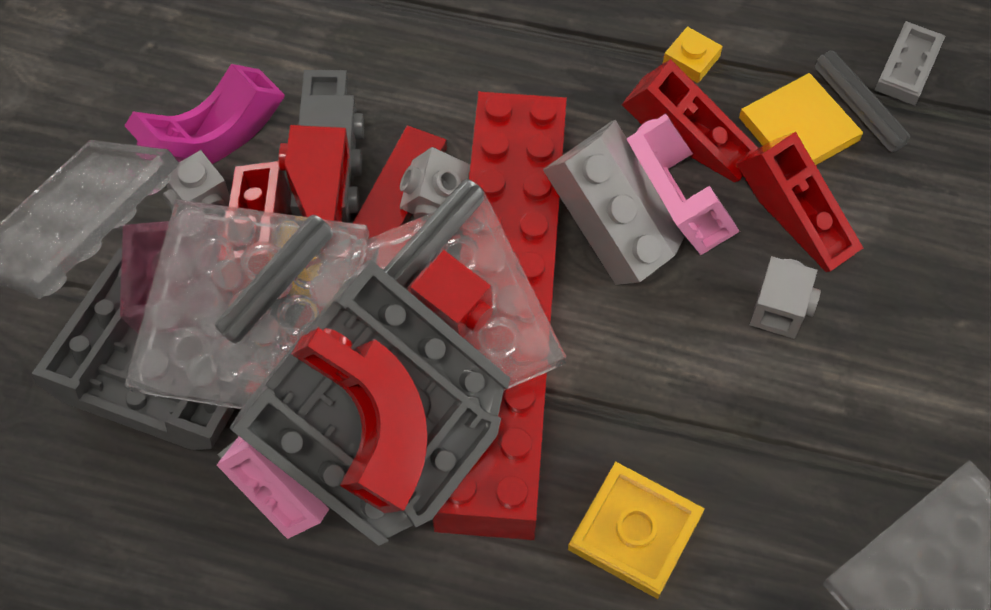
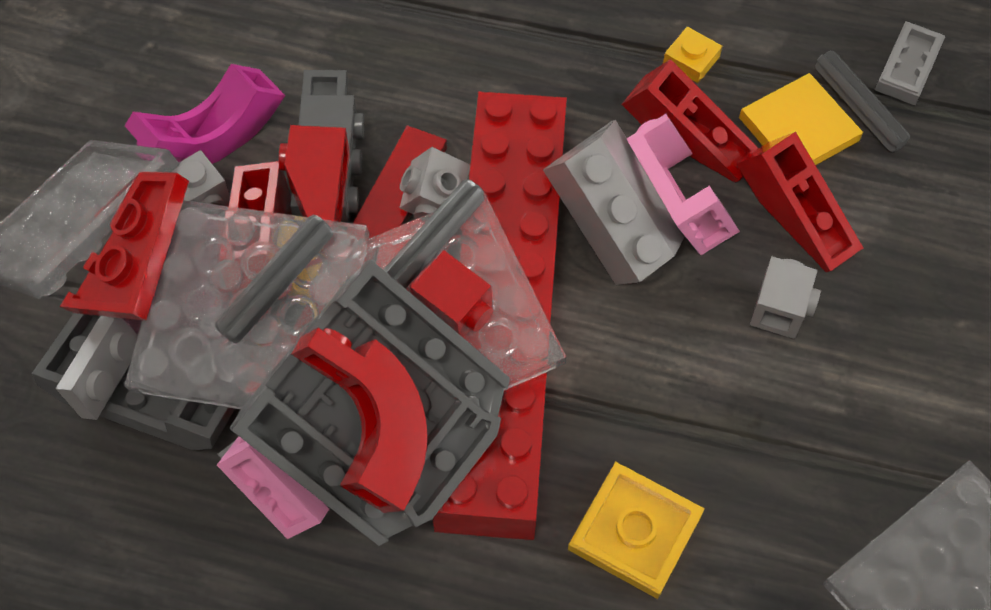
(98, 367): none -> light grey plate
(130, 264): none -> red wing

